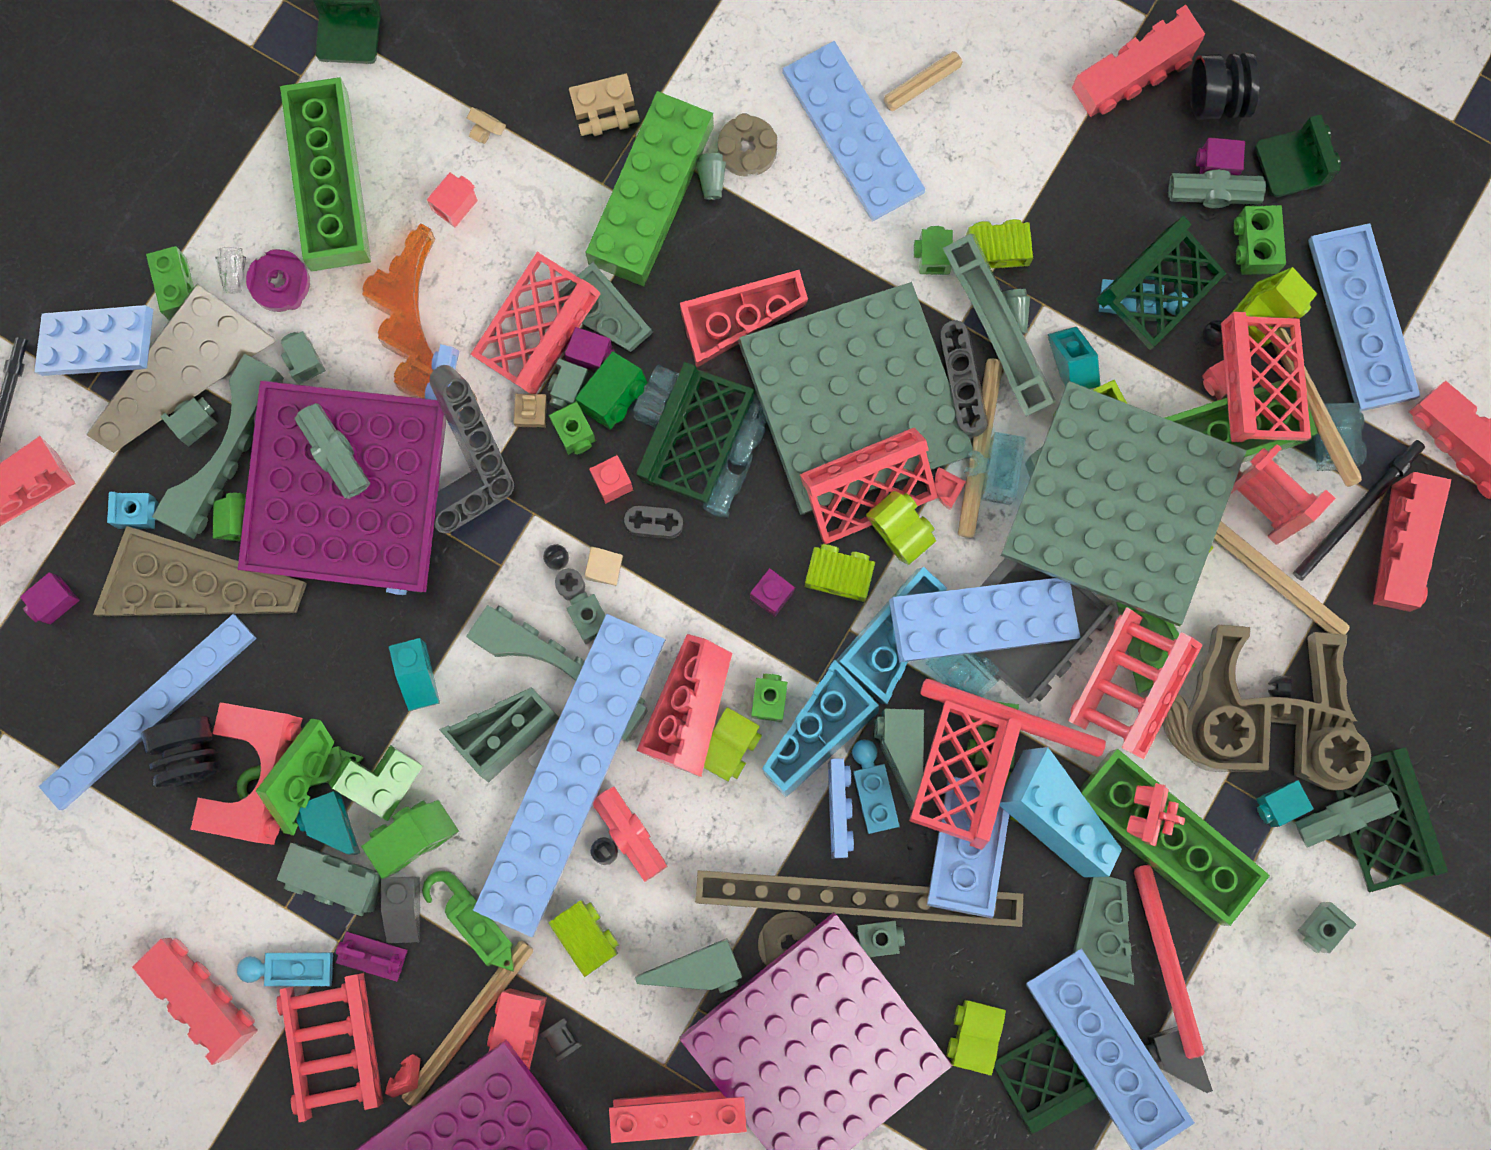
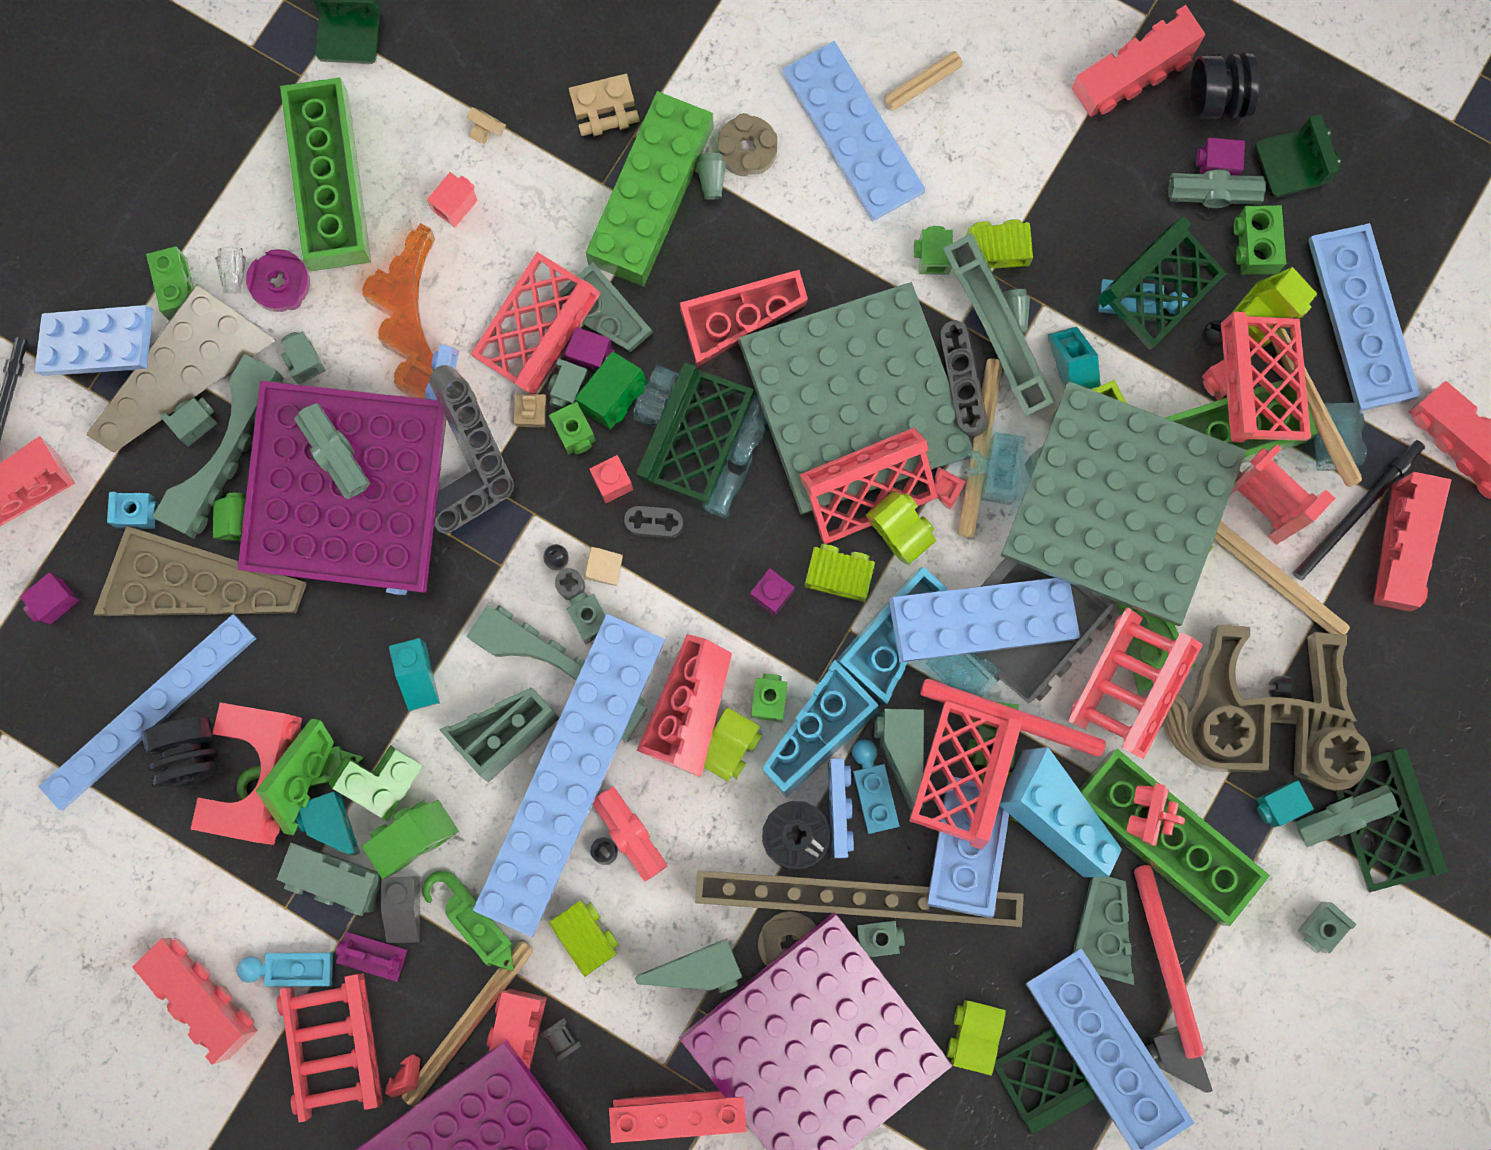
(811, 847): none -> black wheel

